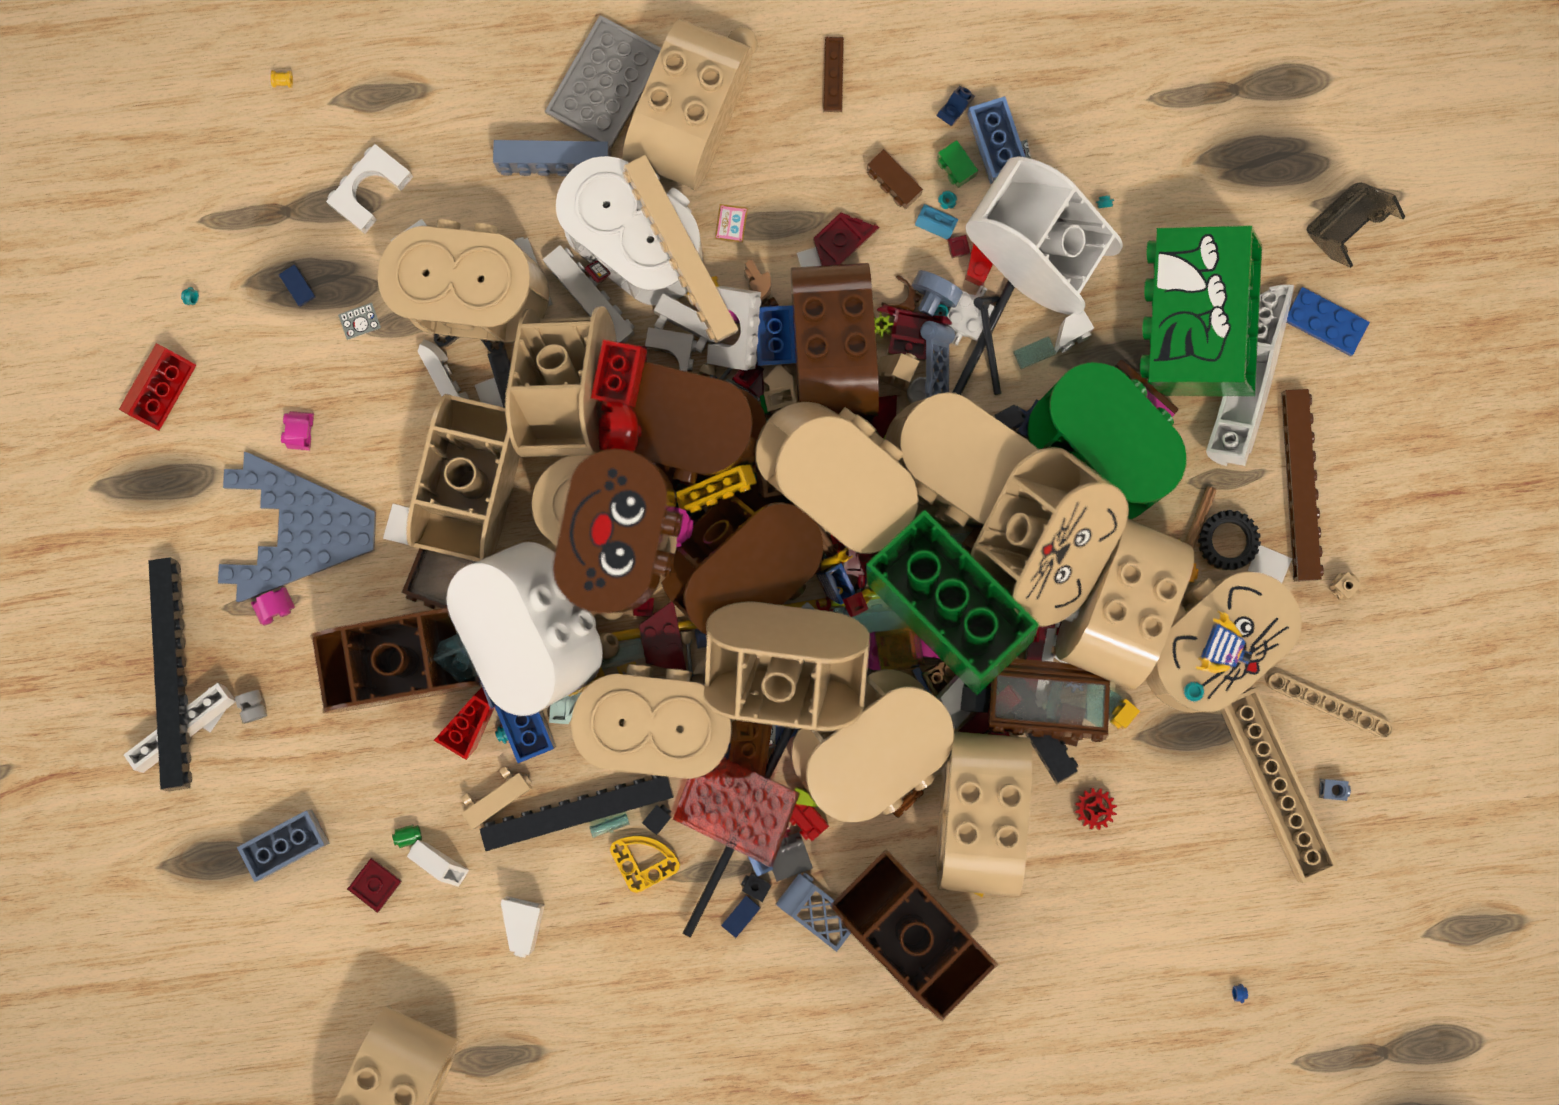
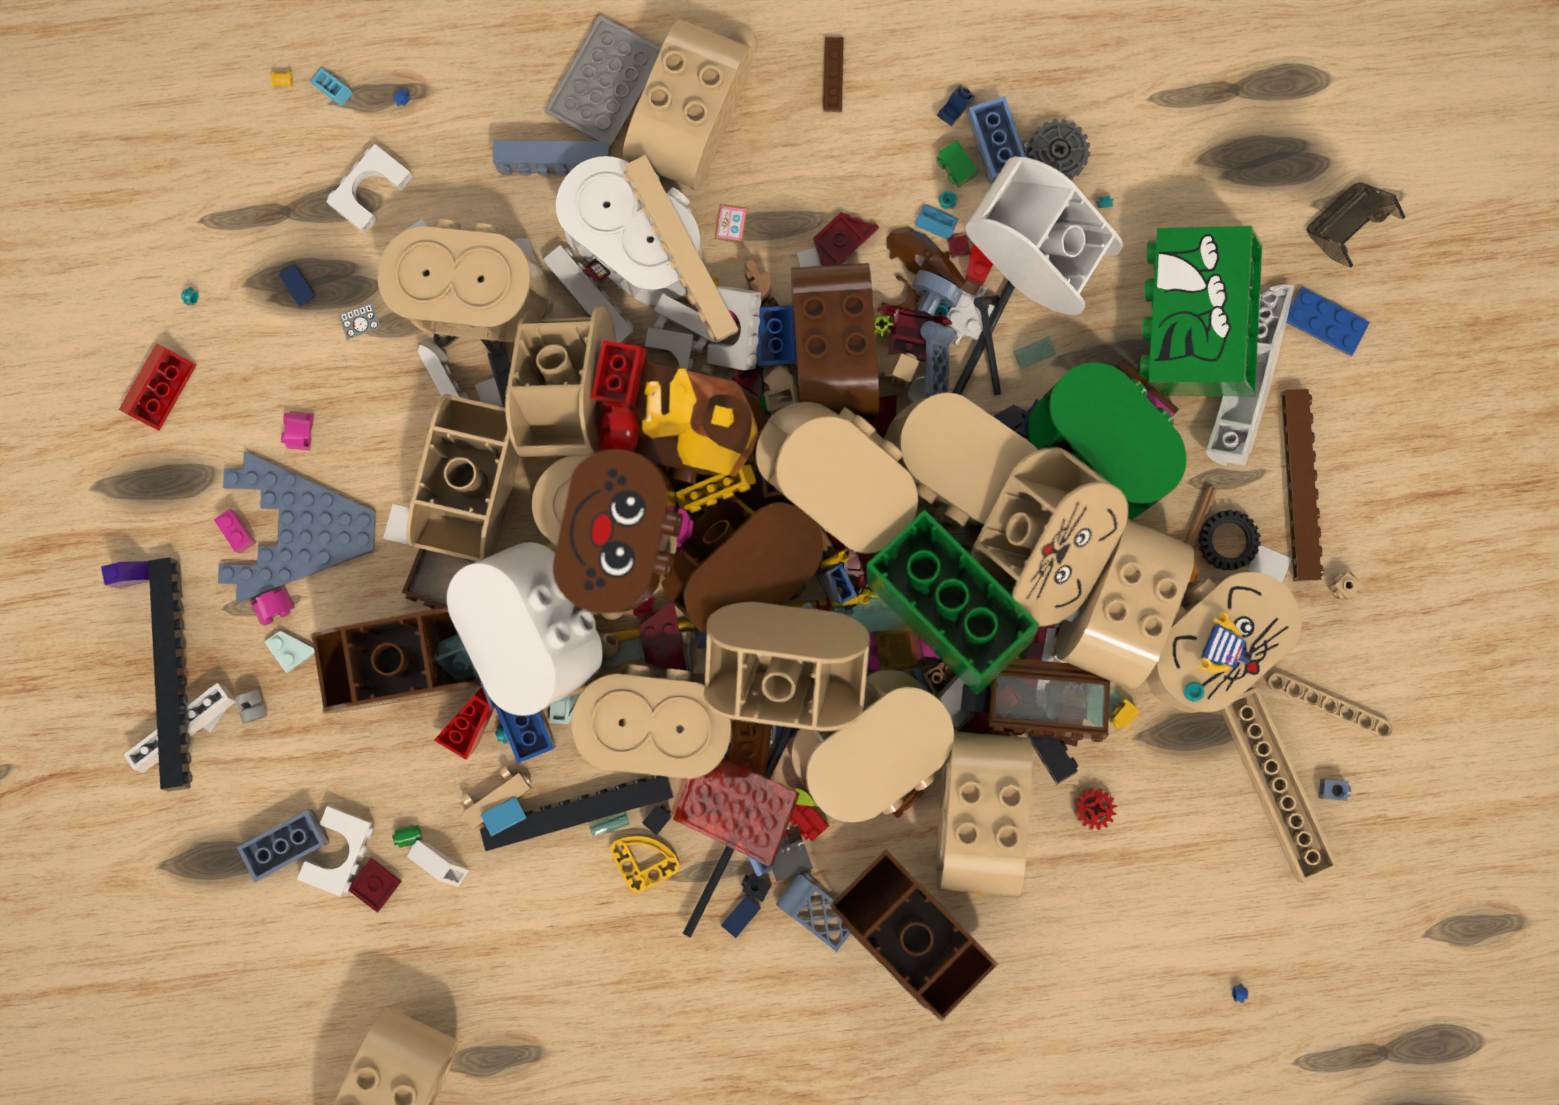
(125, 574): none -> dark purple slope
(235, 531): none -> dark pink brick
(288, 650): none -> light aqua wing
(341, 93): none -> medium azure slope
(356, 832): none -> white arch
(402, 97): none -> blue plate
(503, 816): none -> dark azure slope
(521, 924): white slope -> none
(688, 401): none -> yellow piece
(855, 604): dark red plate -> none
(894, 179): reddish brown brick -> none
(921, 253): none -> reddish brown piece
(1064, 138): none -> dark grey piece
(1073, 329): white slope -> none

